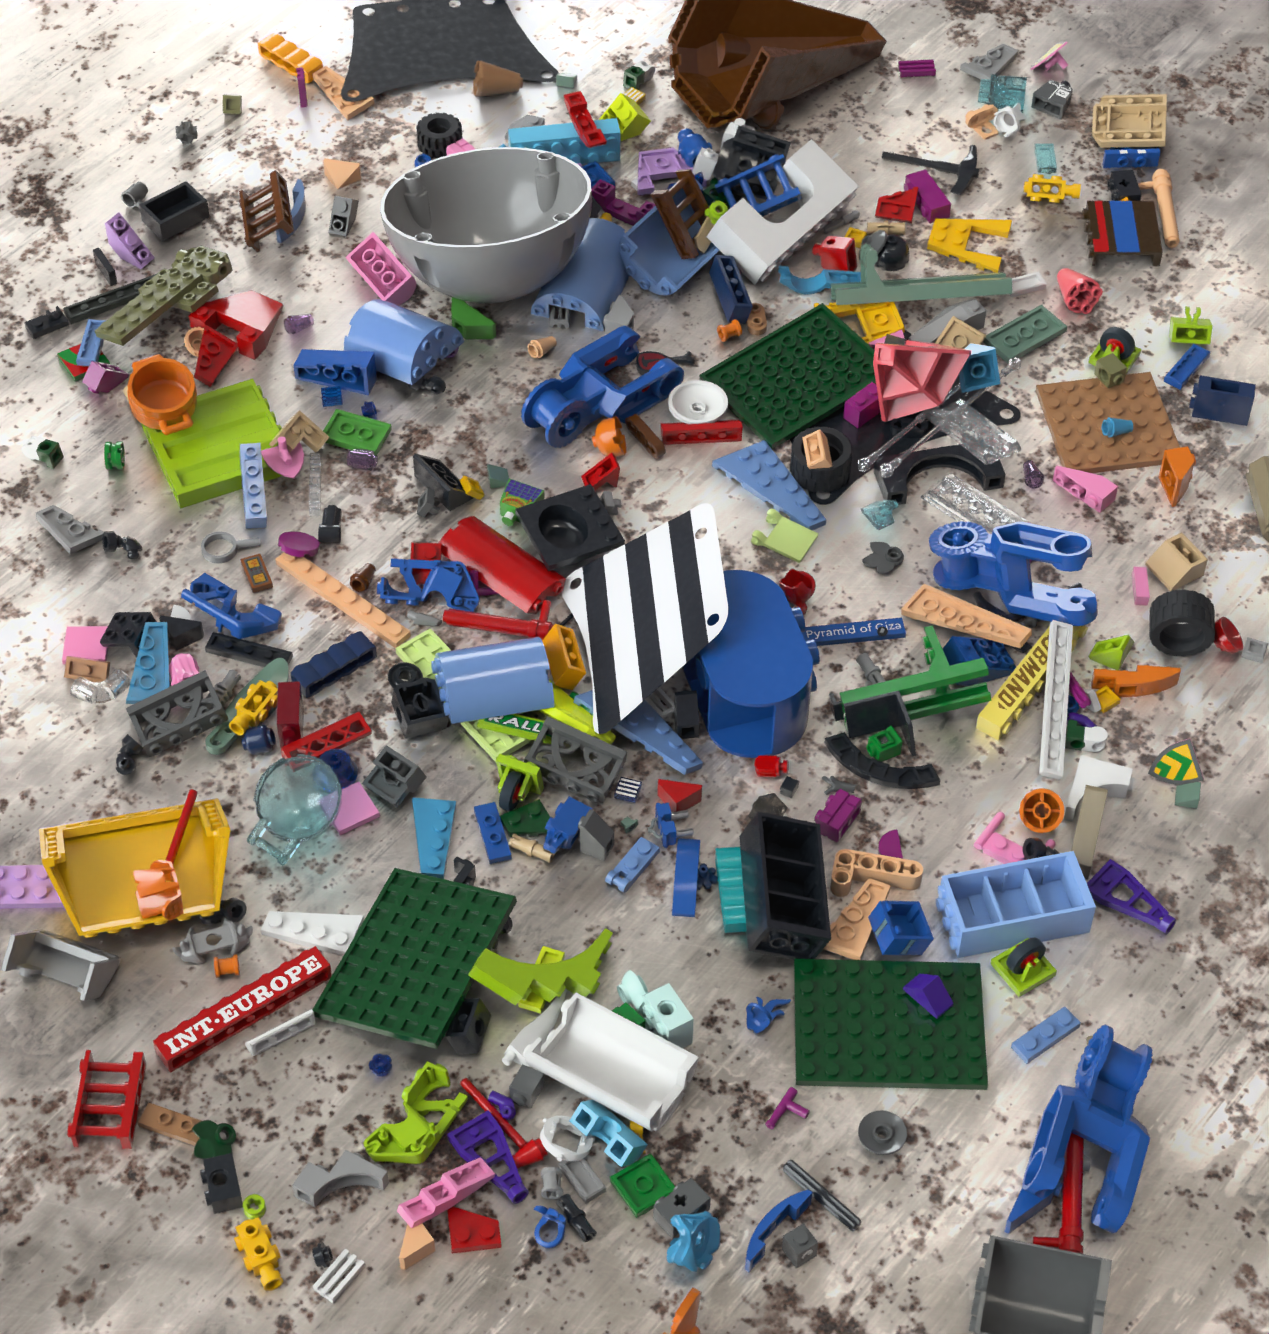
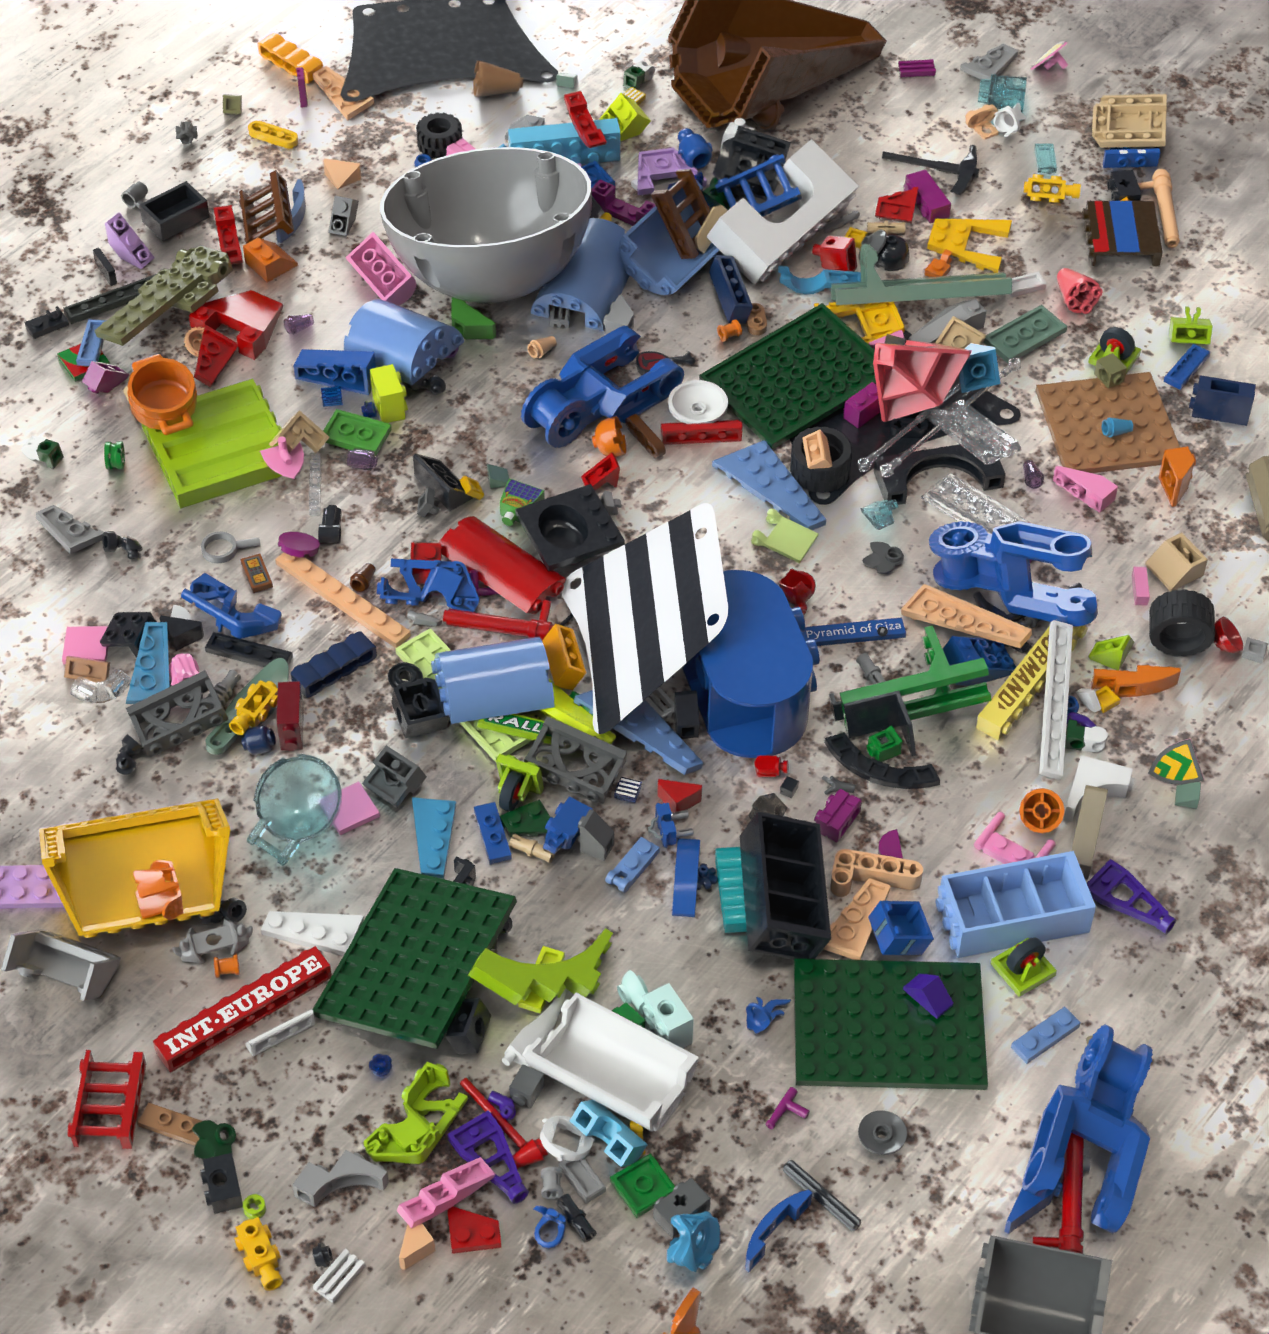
(183, 821): red bar -> none
(227, 233): none -> red slope
(253, 485): medium blue brick -> none
(267, 259): none -> orange slope
(273, 134): none -> yellow plate
(328, 737): red fence -> none
(342, 765): clear blue cone -> none
(388, 393): none -> neon yellow brick
(629, 824): sand green piece -> none
(705, 162): white brick -> none
(713, 214): lime brick -> none
(799, 1245): dark grey brick -> none
(939, 267): none -> orange plate
(1036, 848): black arm -> none
(1053, 98): dark grey torso -> none
(1078, 693): magenta axle -> none

